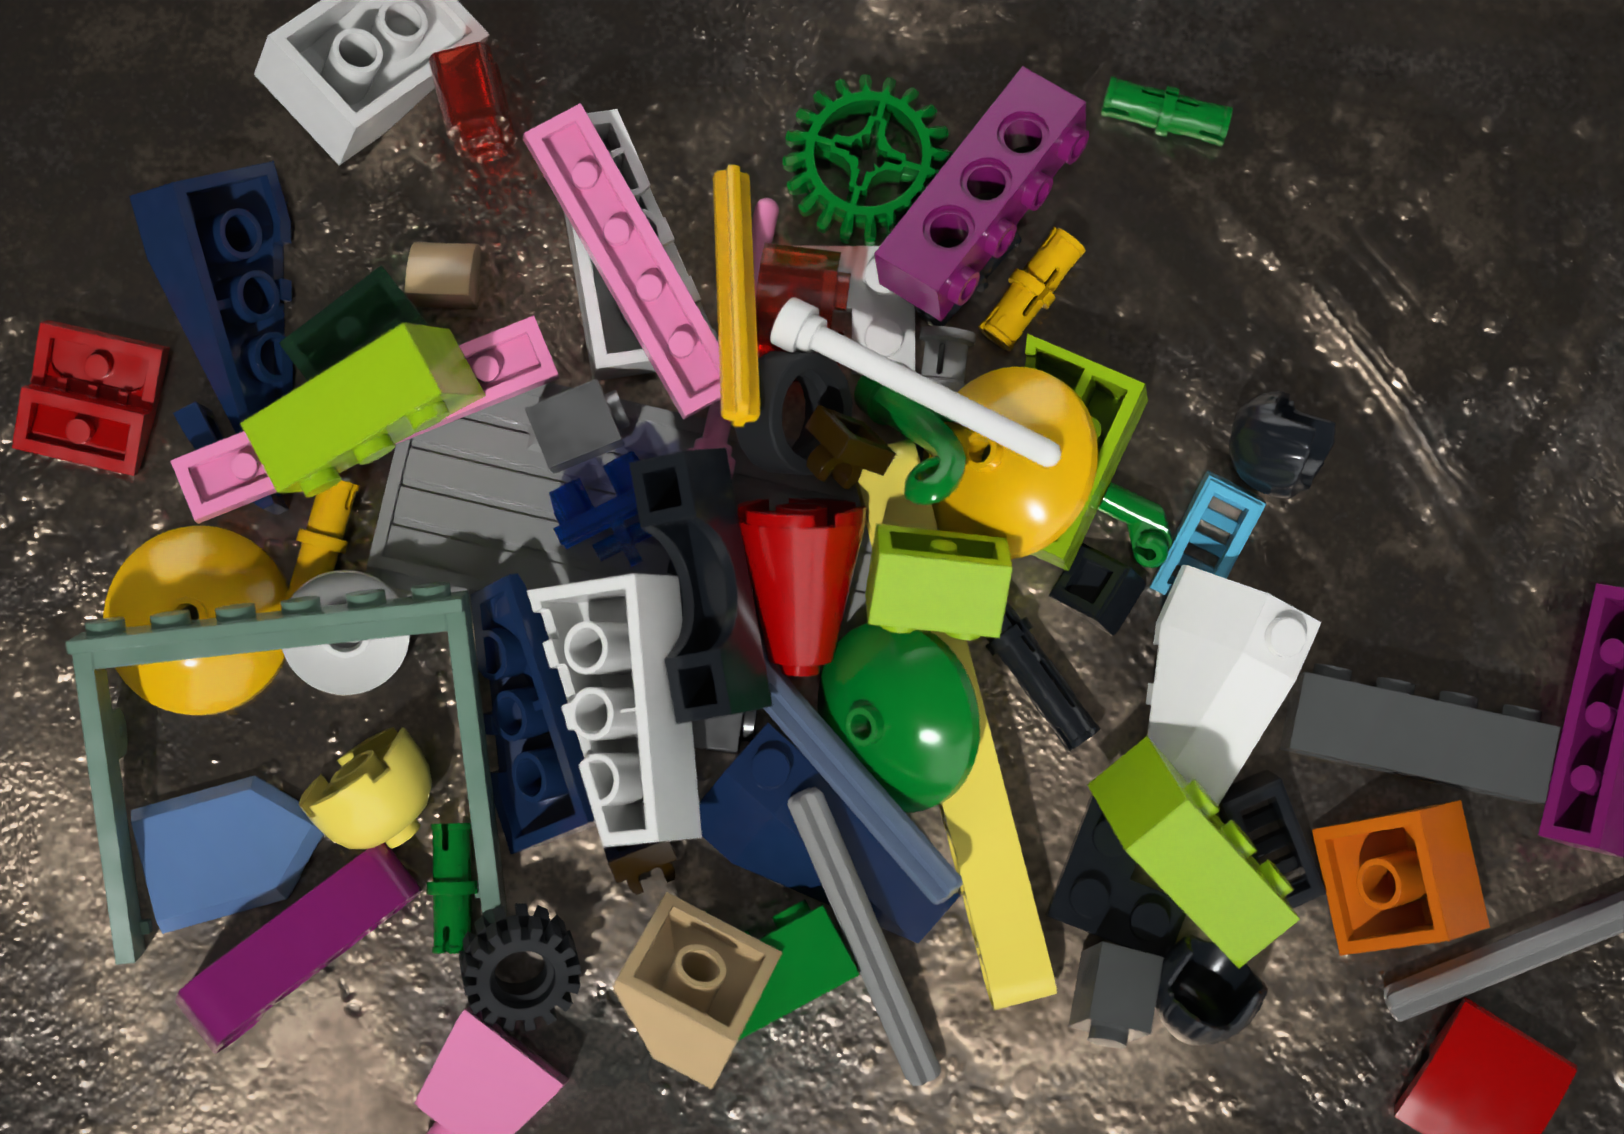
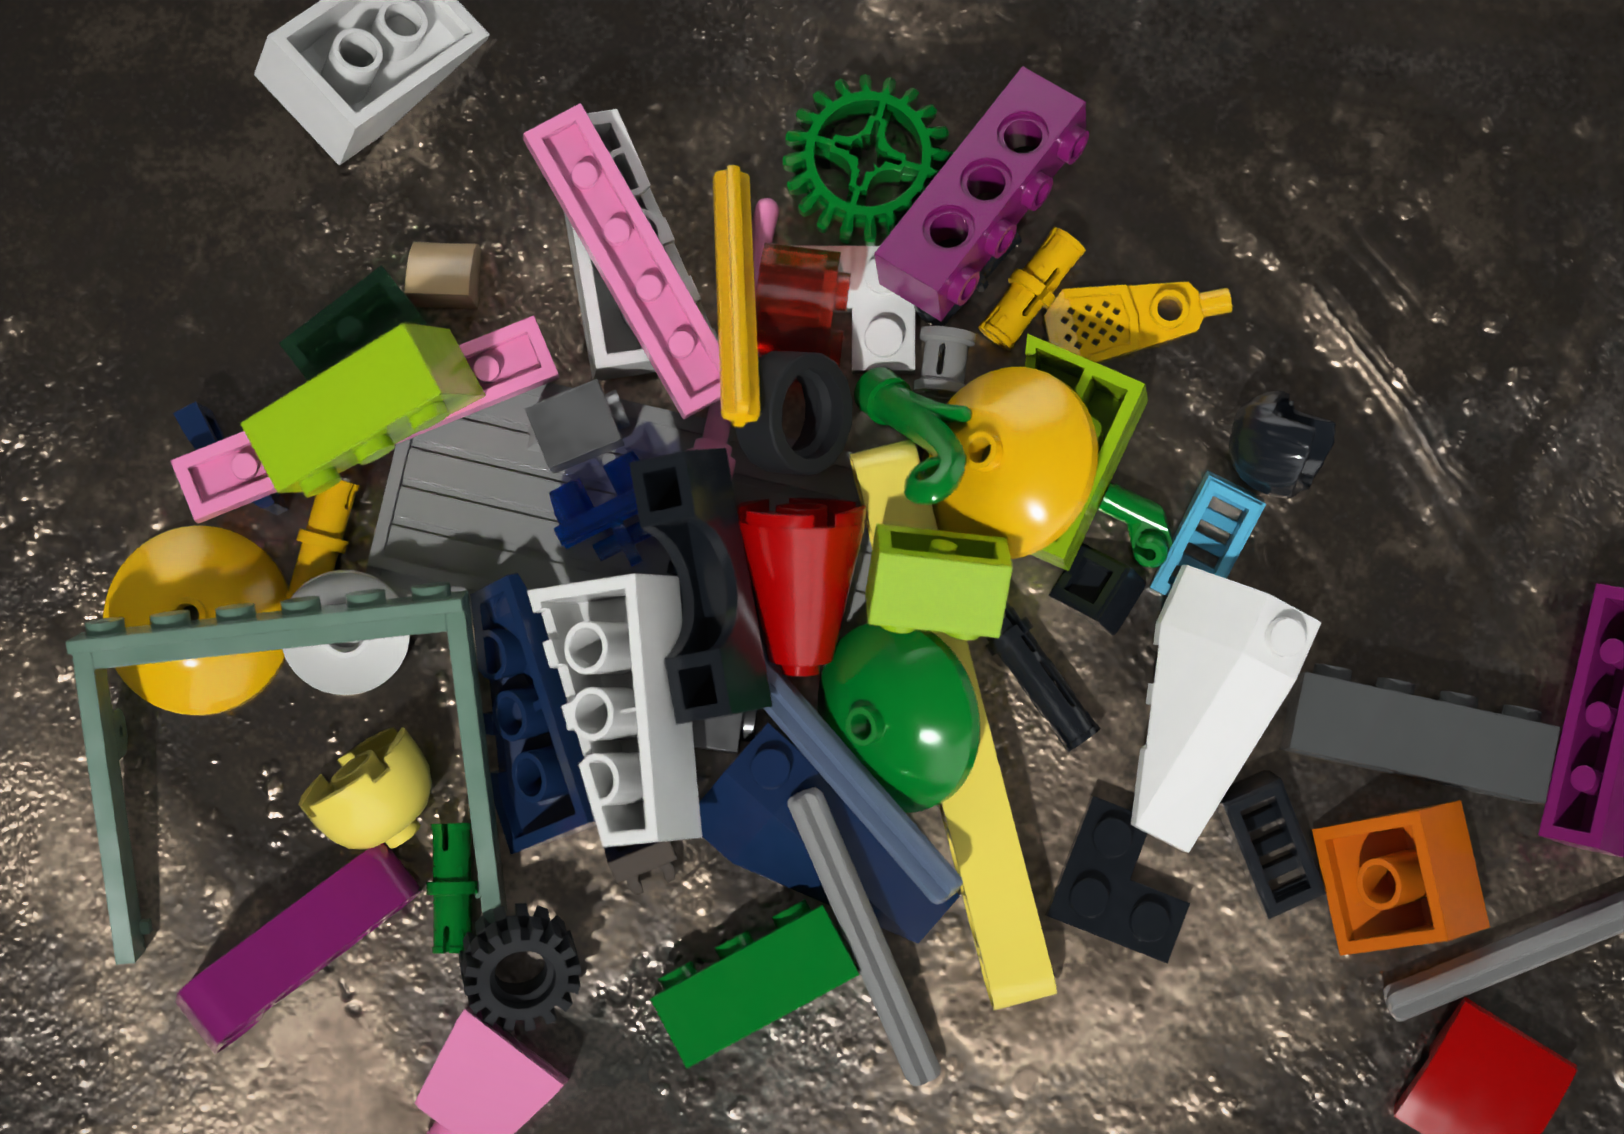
(90, 397): red slope -> none
(222, 269): dark blue wedge -> none
(222, 851): medium blue tile -> none
(473, 102): clear red brick -> none
(693, 987): tan slope -> none
(802, 329): white piece -> none
(845, 447): dark brown tile -> none
(1115, 994): dark grey brick -> none
(1136, 316): none -> yellow piece
(1166, 111): green pin -> none
(1192, 854): lime wedge -> none
(1205, 994): black hair -> none

